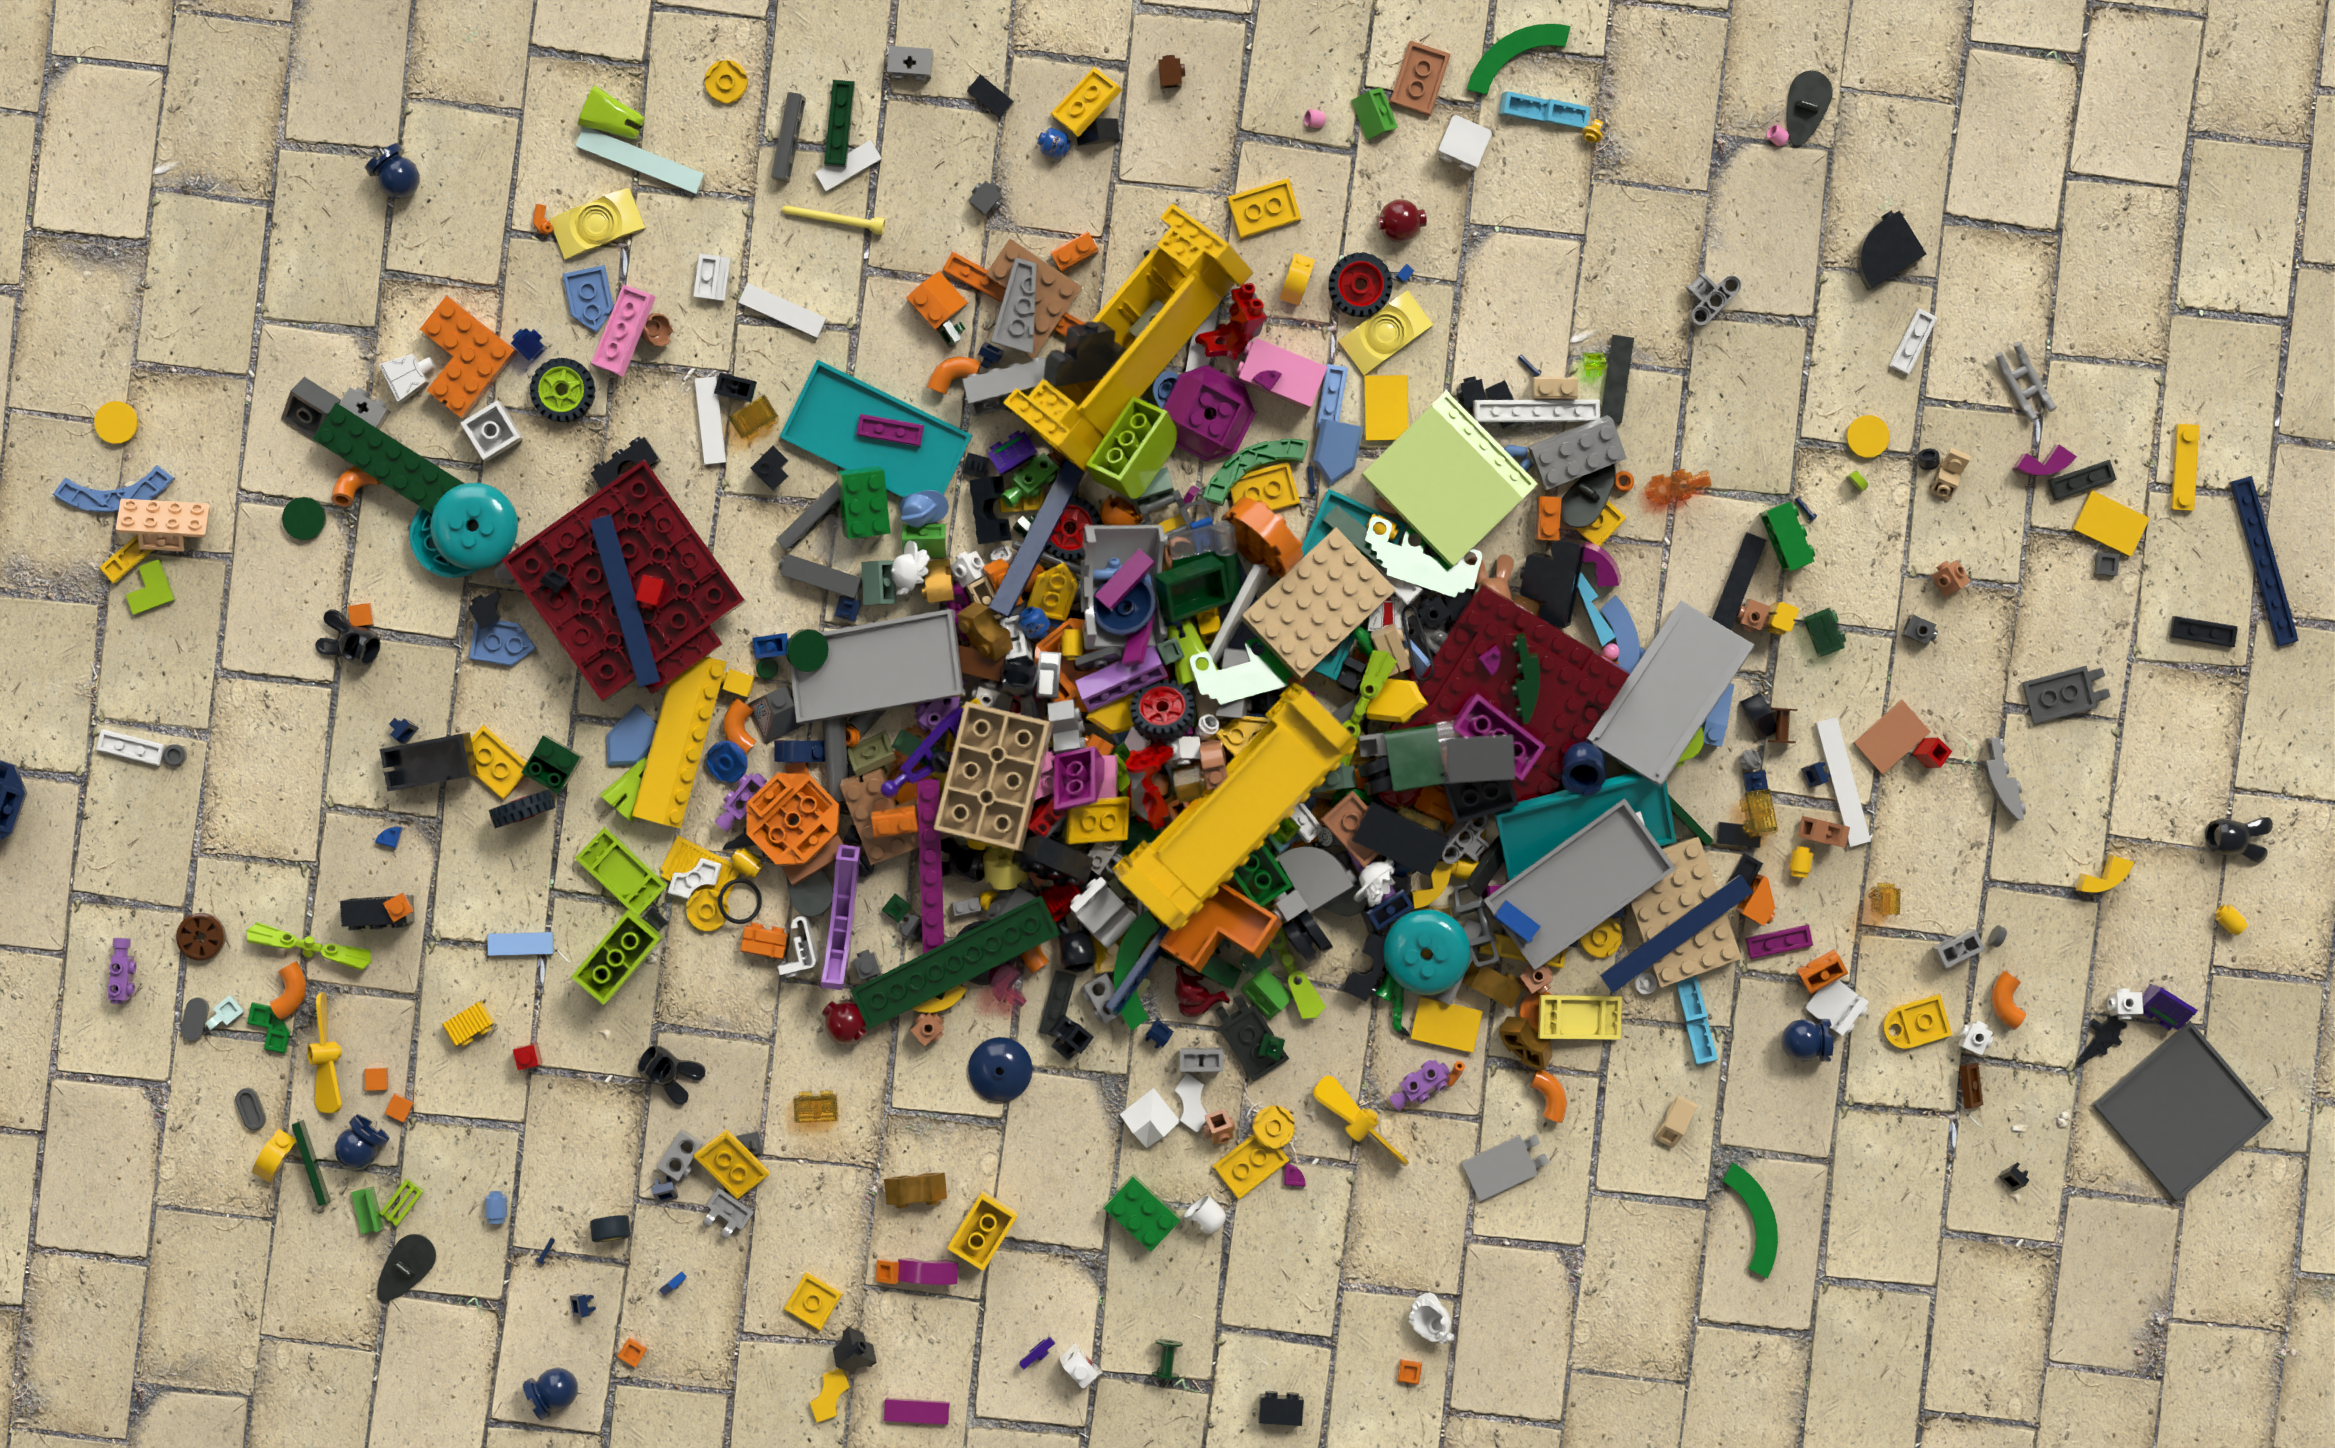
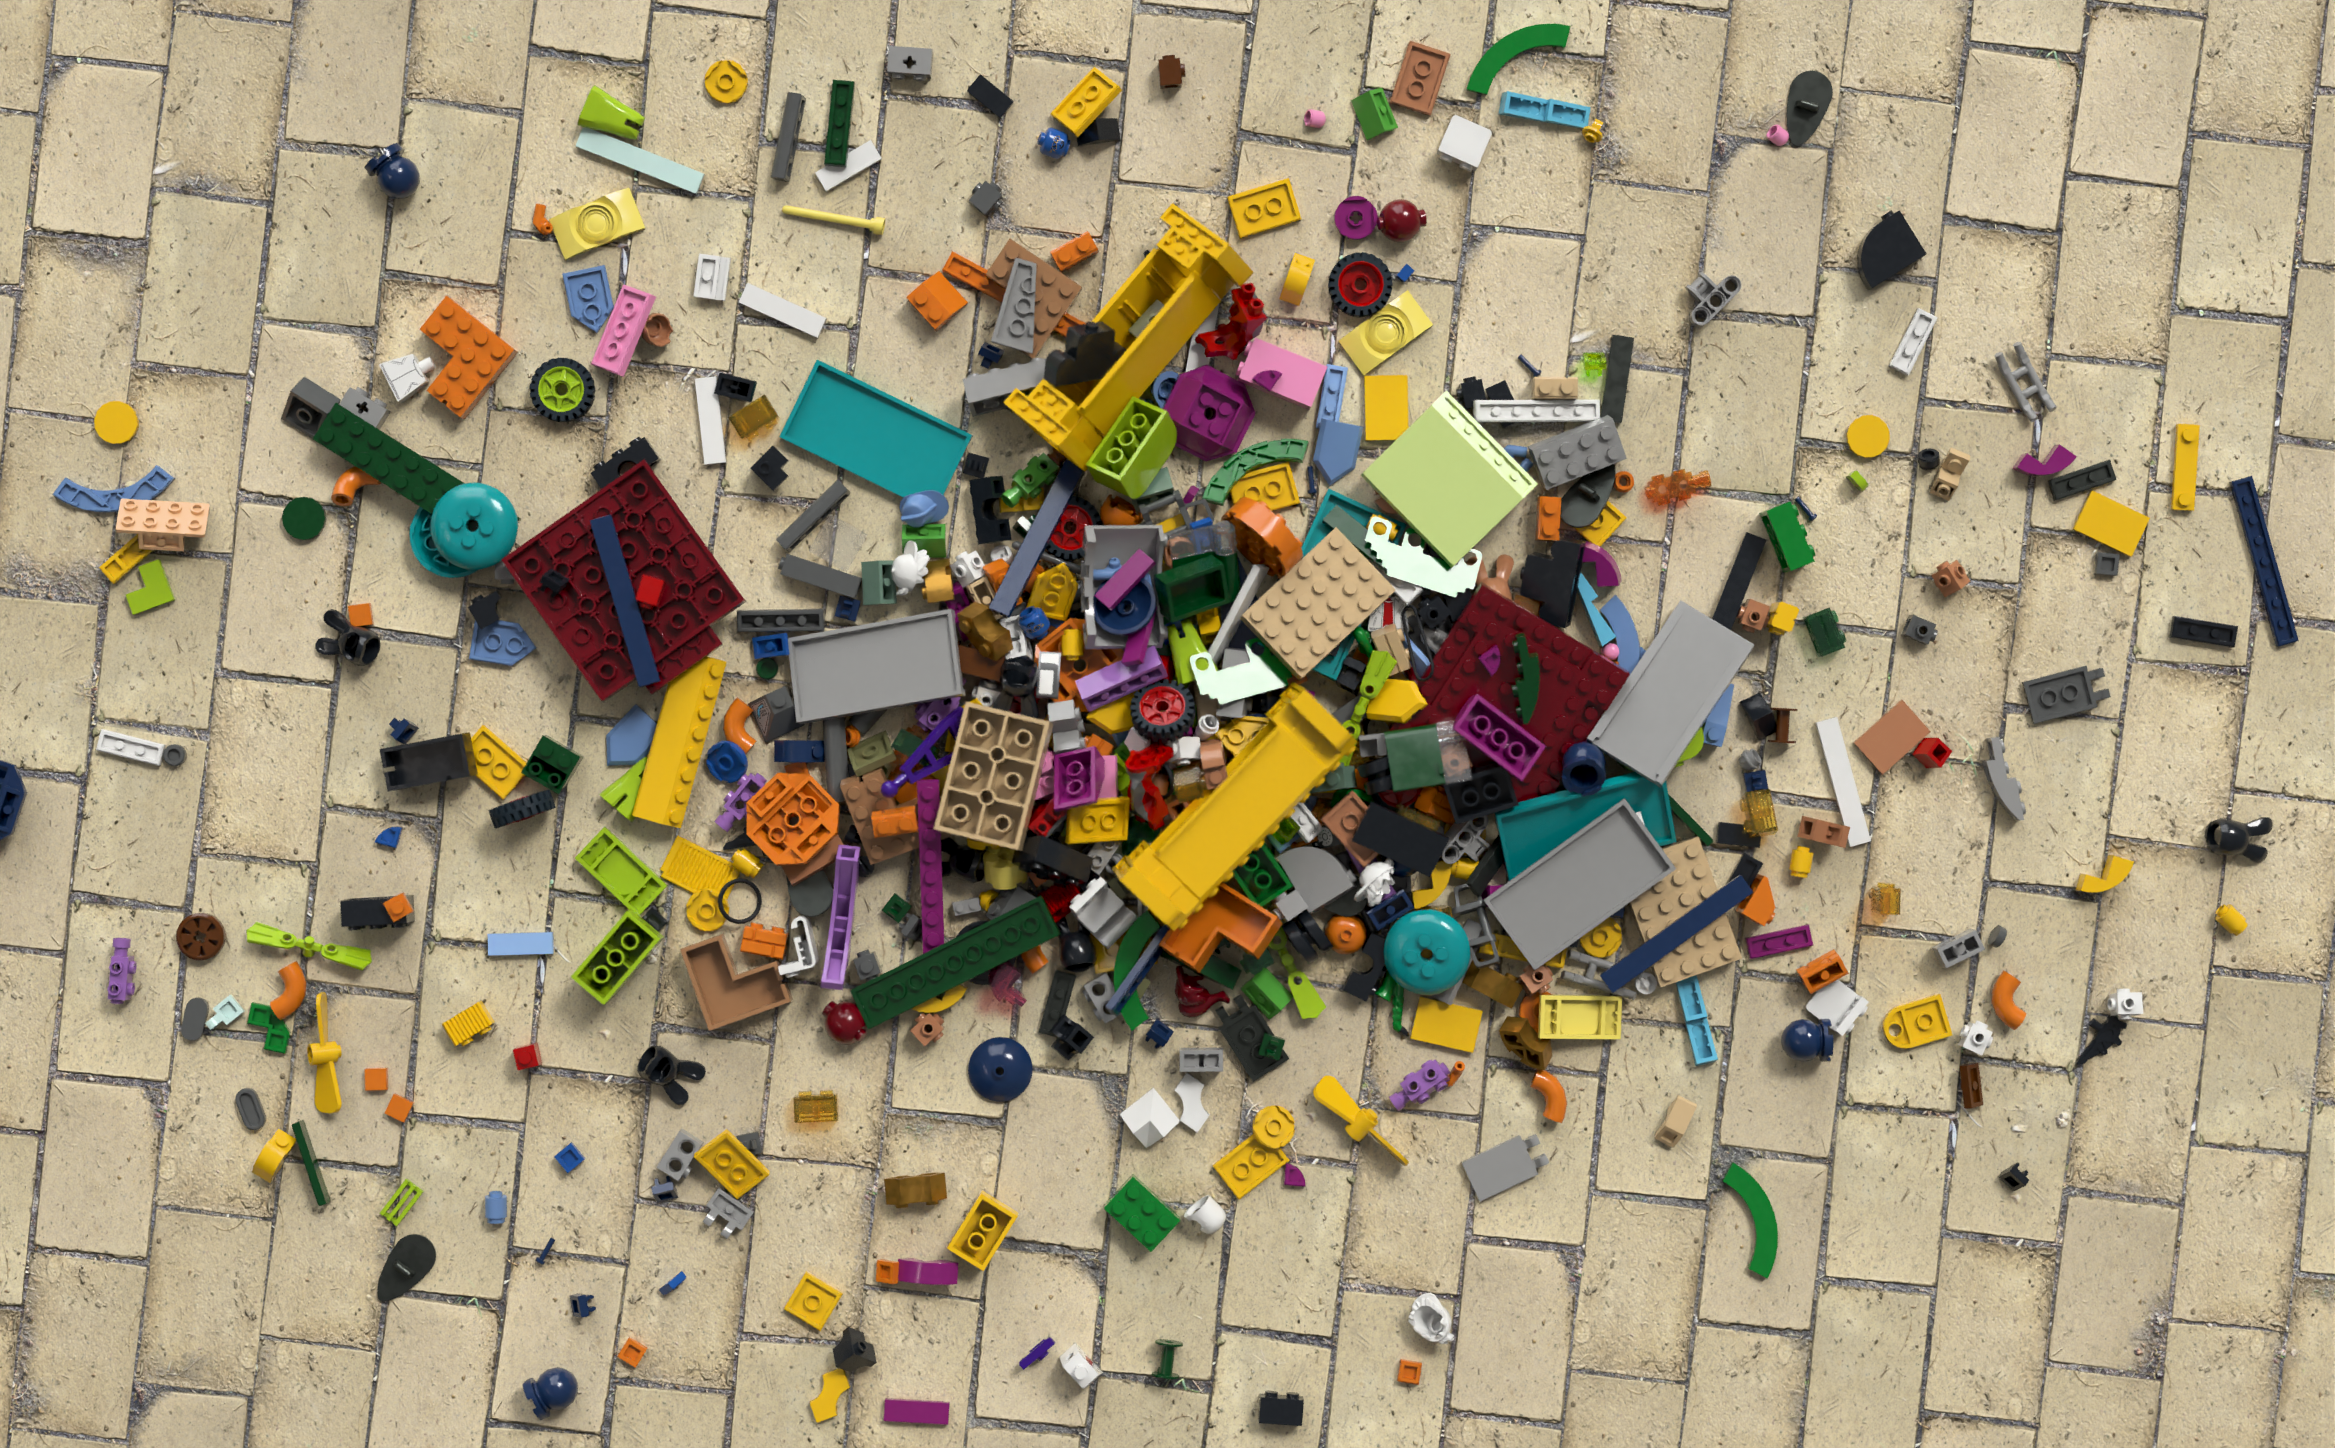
(358, 1145): dark blue tile -> none
(367, 1210): bright green panel -> none
(492, 430): white brick -> none
(528, 344): clear blue brick -> none
(569, 1157): none -> blue plate
(610, 1228): black wheel -> none
(704, 873): white tile -> none
(724, 992): none -> medium nougat piece
(738, 682): yellow brick -> none
(780, 620): none -> dark grey brick
(807, 650): dark green tile -> none
(863, 502): green brick -> none
(890, 430): magenta tile -> none
(940, 761): black tile -> none
(951, 333): dark green tile -> none
(951, 369): orange cylinder -> none
(1012, 453): dark purple slope -> none
(1099, 658): dark grey plate -> none
(1169, 651): dark green tile -> none
(1219, 1127): nougat brick -> none
(1346, 226): none -> magenta plate
(1346, 933): none -> orange cylinder
(1480, 758): dark grey tile -> none
(1516, 922): blue panel -> none
(1588, 980): none -> light grey piece
(1815, 774): dark blue tile -> none
(2166, 1008): dark purple slope -> none
(2182, 1111): dark grey tile -> none

